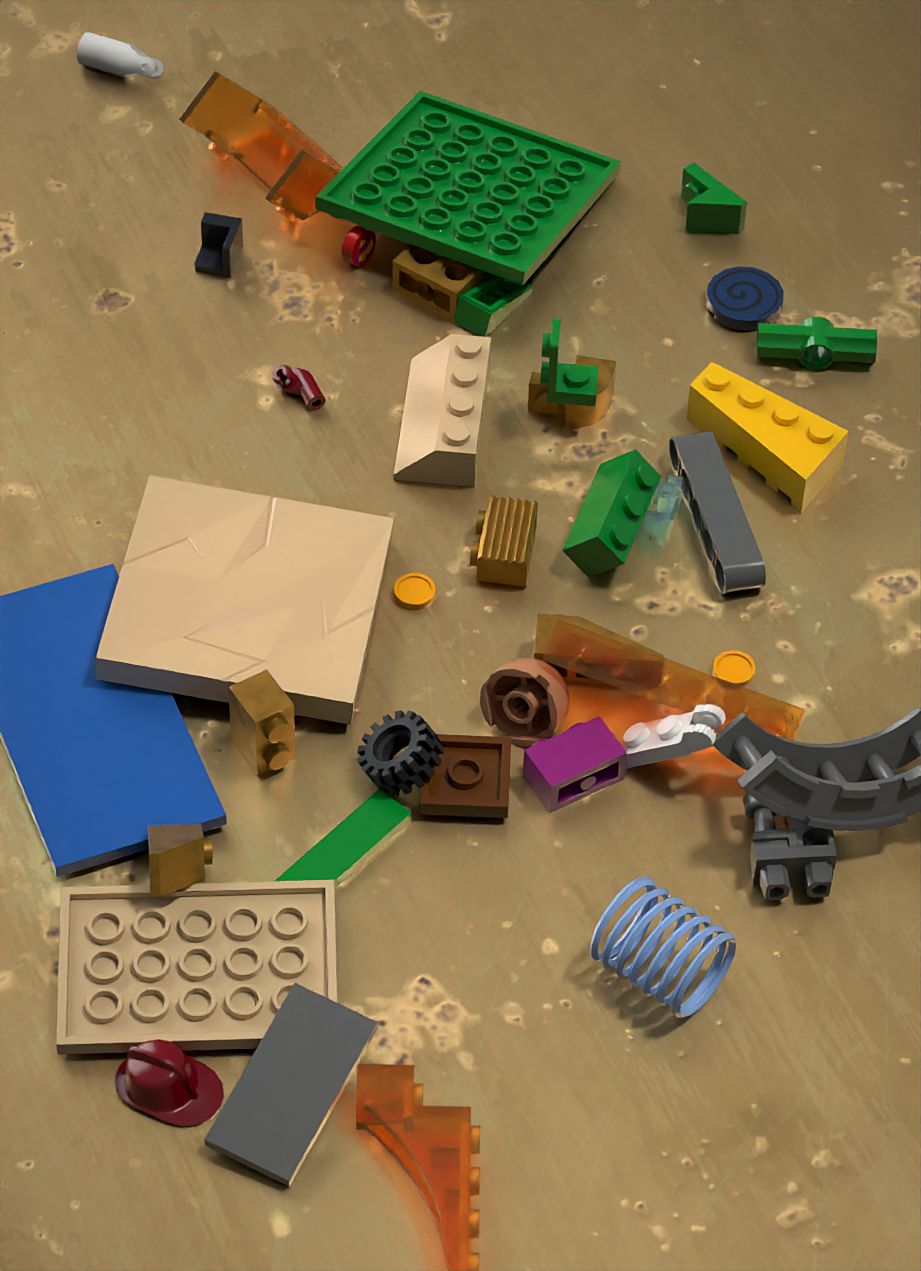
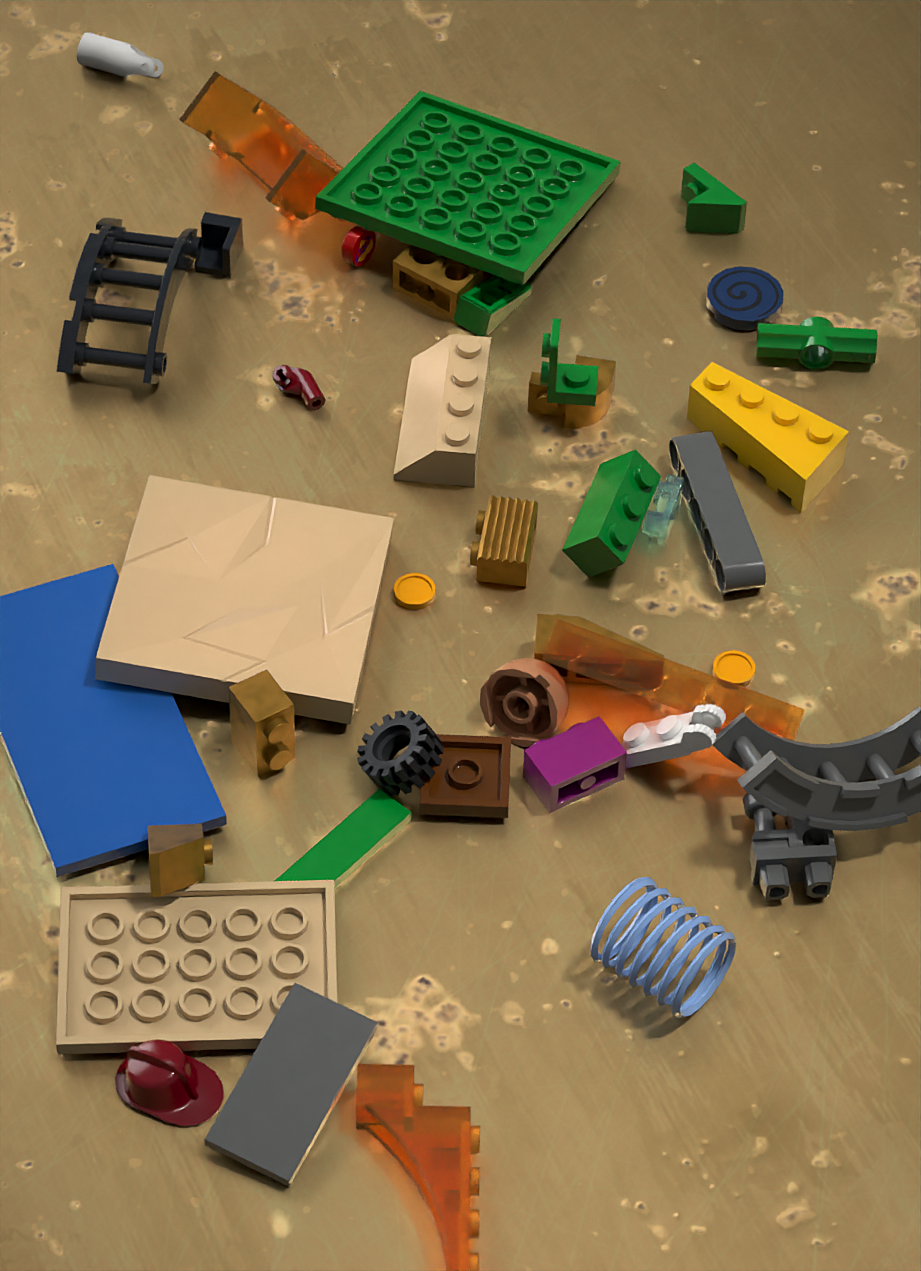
(92, 273): none -> black fence

